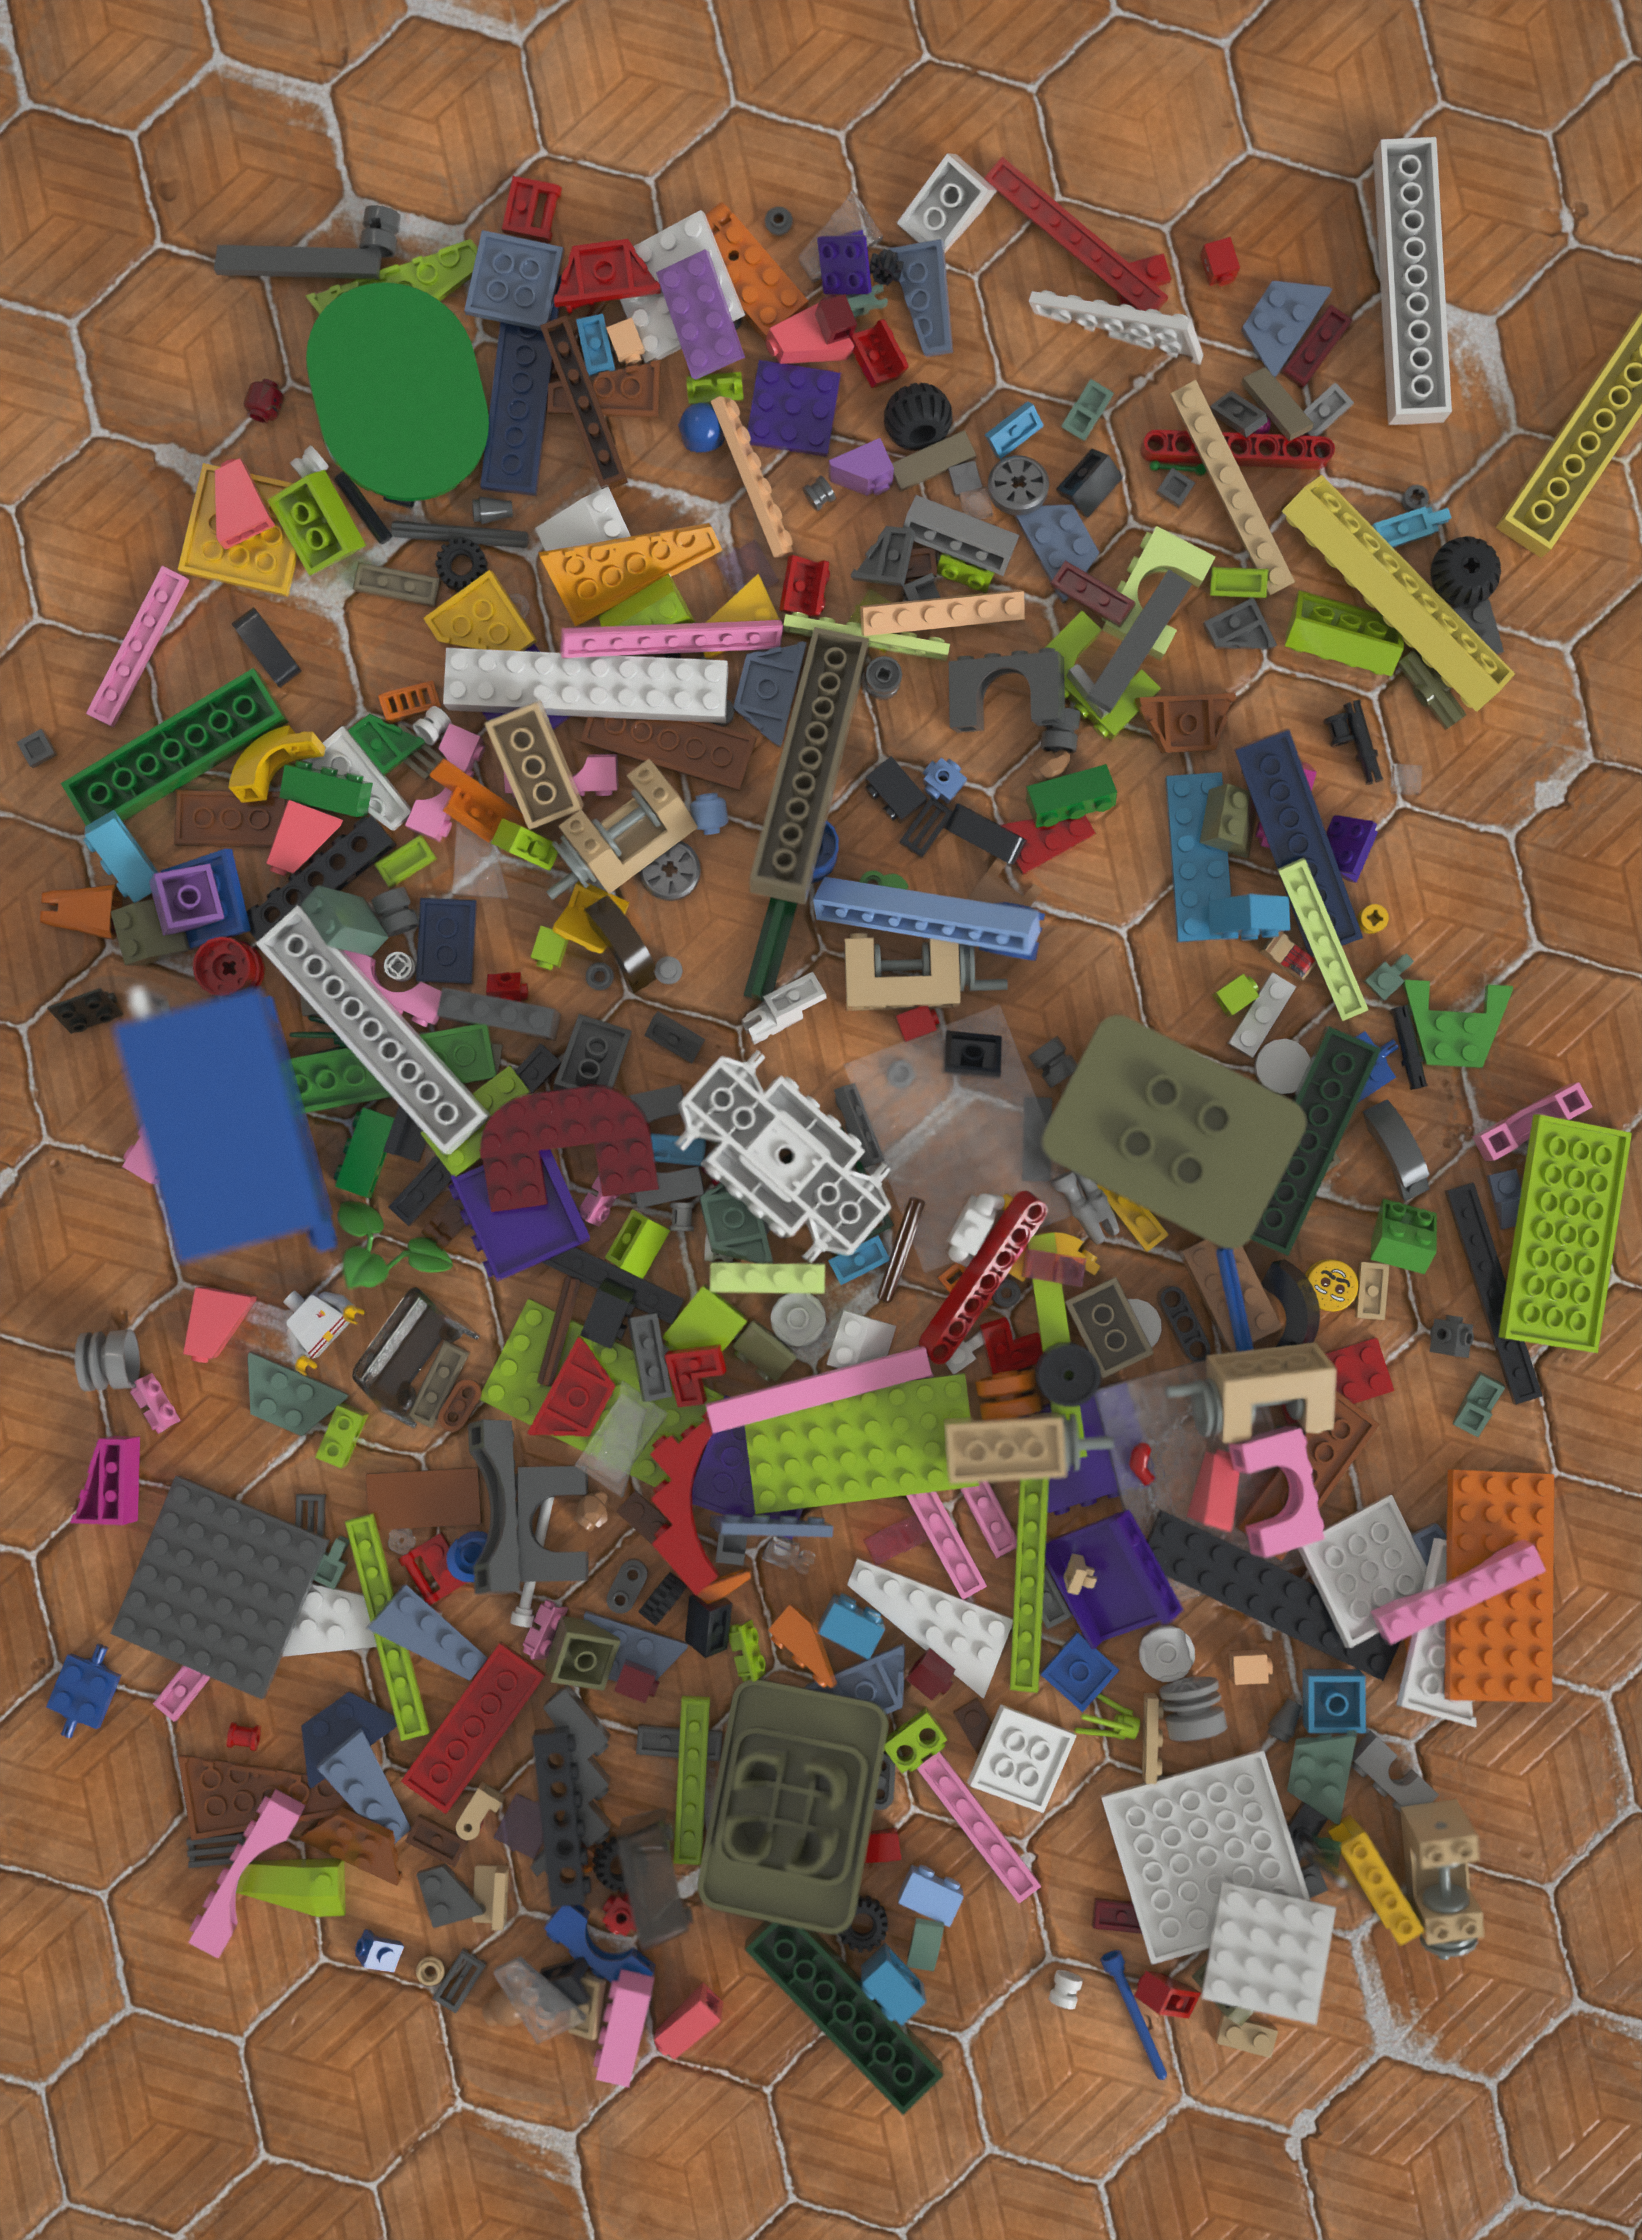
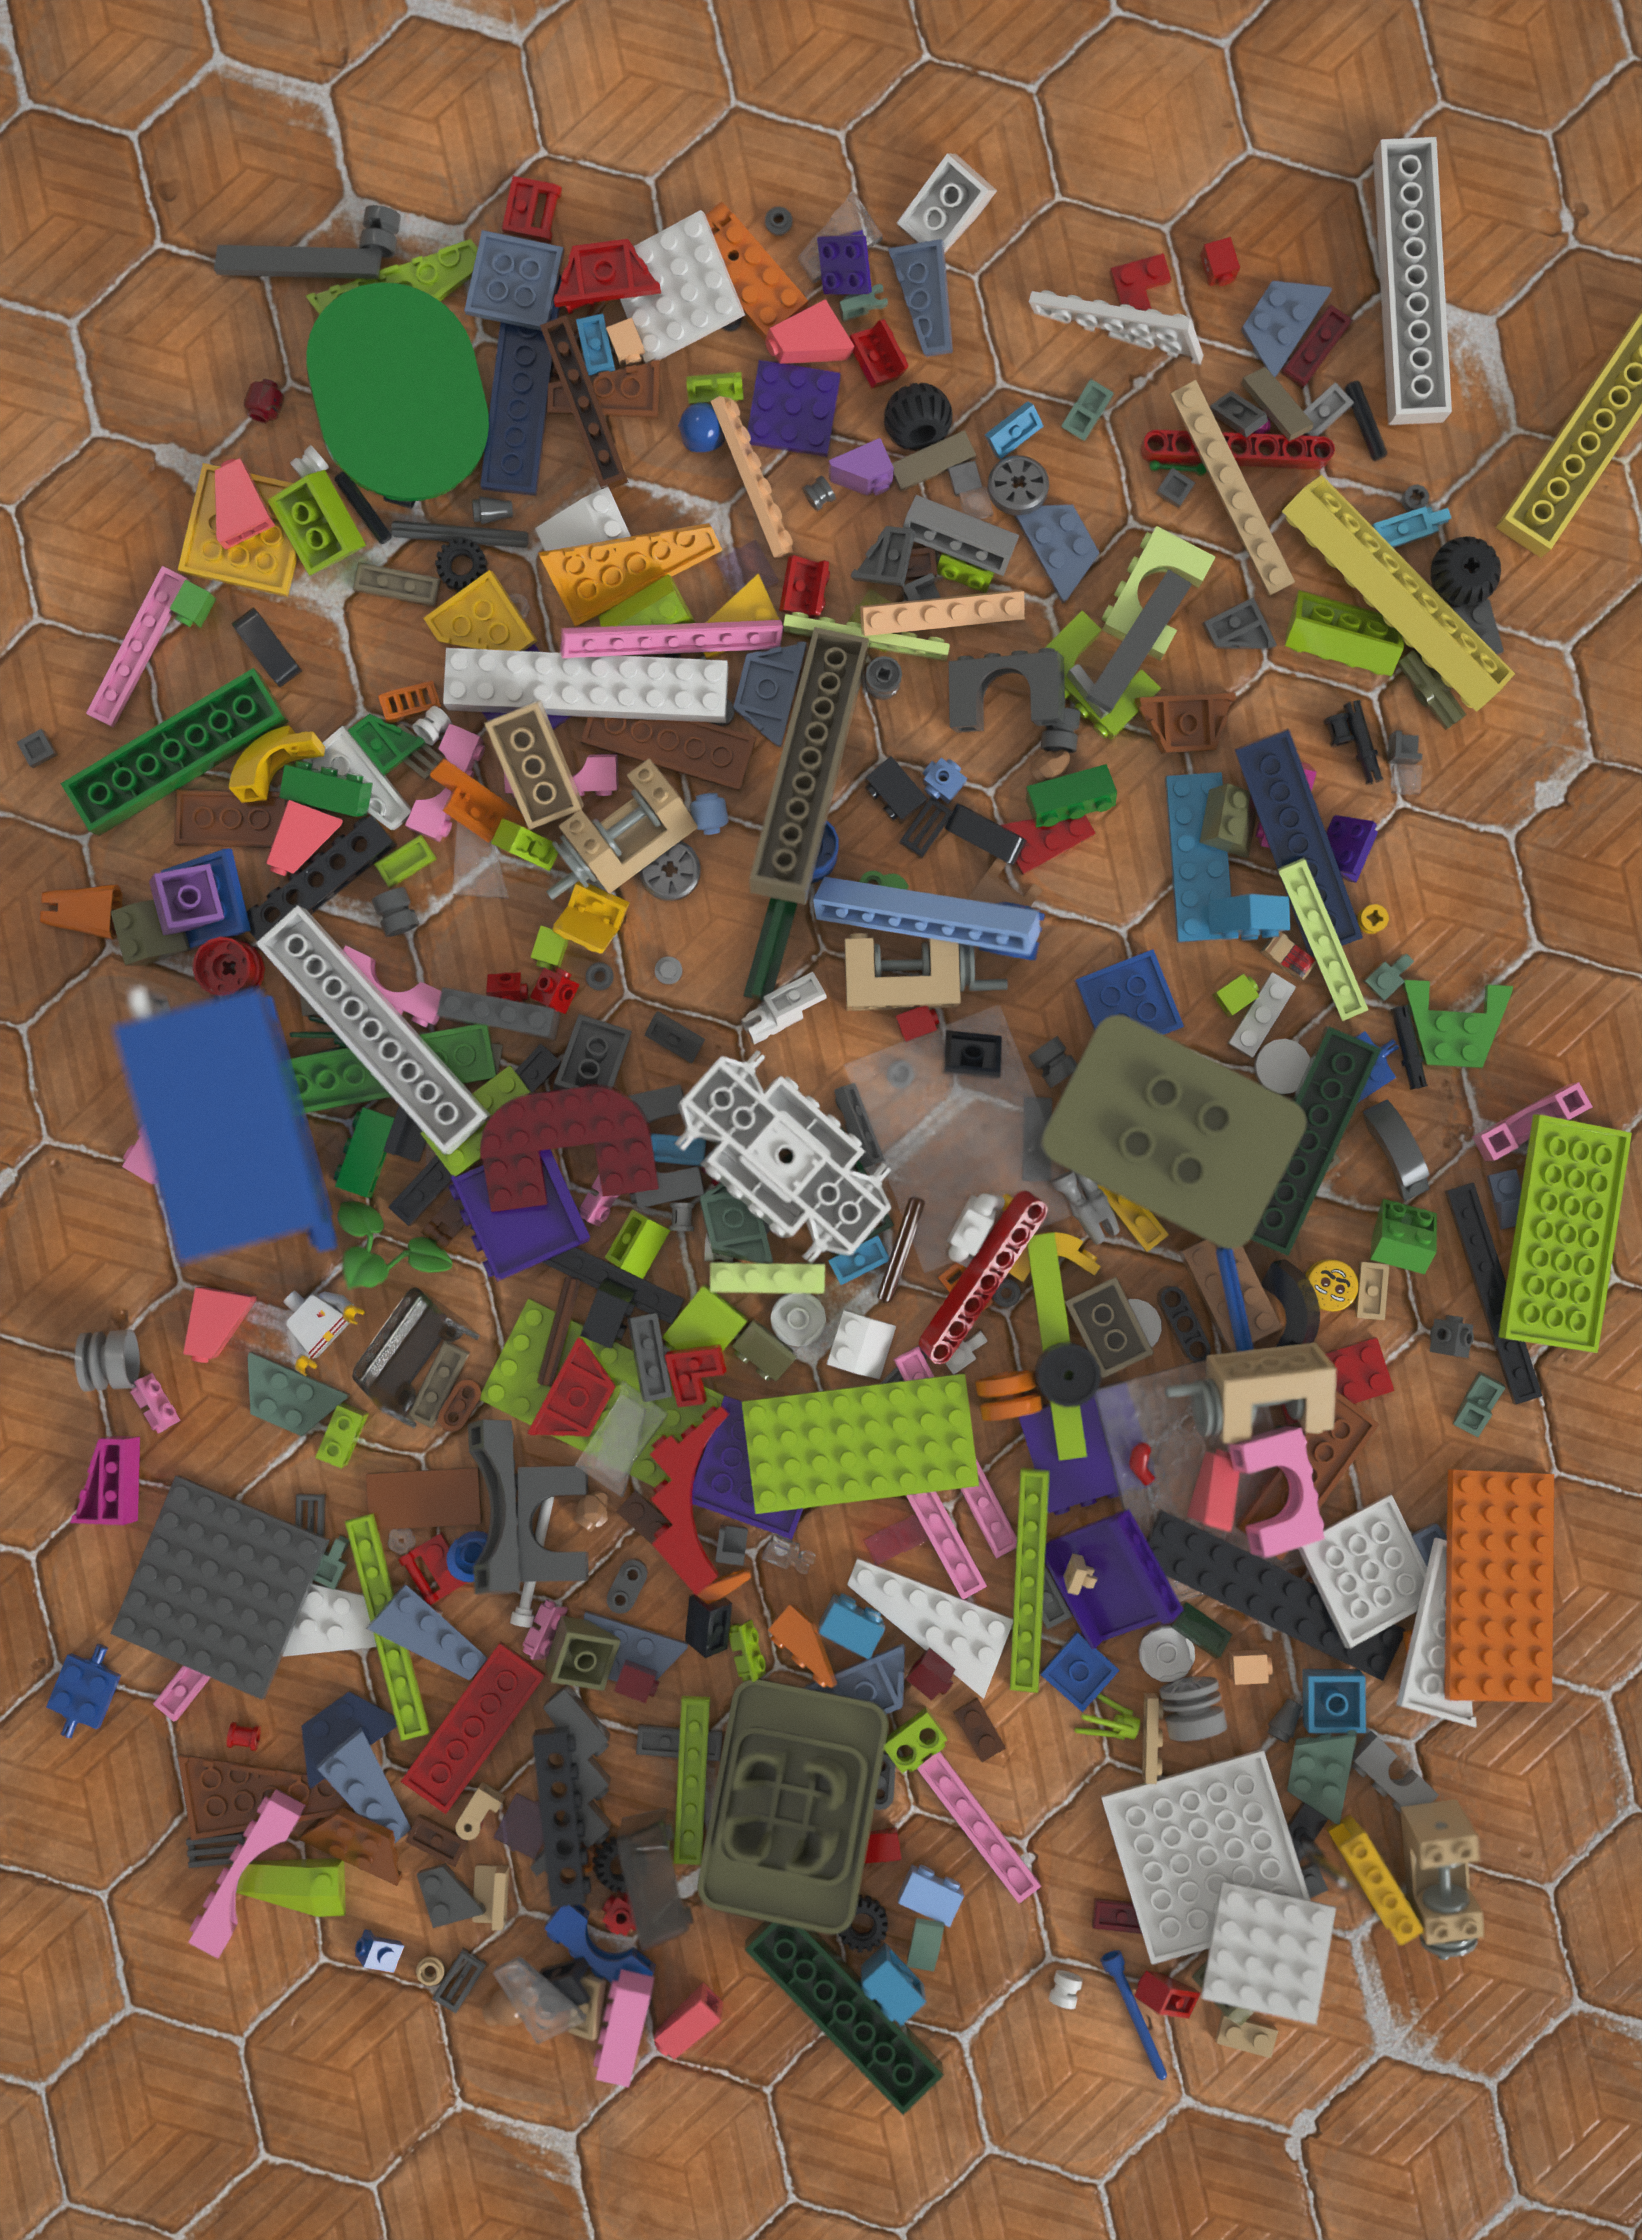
(86, 1010): pearl dark grey hinge -> none
(121, 855): medium azure brick -> none
(192, 604): none -> bright green brick
(344, 921): sand green brick -> none
(403, 970): white wheel -> none
(446, 941): dark blue tile -> none
(555, 989): none -> red brick
(623, 942): dark brown arch -> none
(662, 1598): black tyre -> none
(700, 314): medium lavender plate -> none
(764, 1525): sand blue wing -> none
(818, 1389): bright pink tile -> none
(835, 318): dark red brick -> none
(886, 267): black gear -> none
(1004, 1352): red plate -> none
(1015, 1447): tan piece -> none
(1021, 1758): white plate -> none
(1053, 1267): clear pink slope -> none
(1075, 237): red plate -> none
(1090, 481): black panel -> none
(1092, 594): dark red tile -> none
(1131, 990): none -> blue plate
(1201, 1630): none -> clear green tile
(1239, 582): lime tile -> none
(1330, 1849): clear green plate -> none
(1366, 421): none -> black axle
(1403, 749): none -> dark grey panel
(1498, 1573): bright pink arch -> none

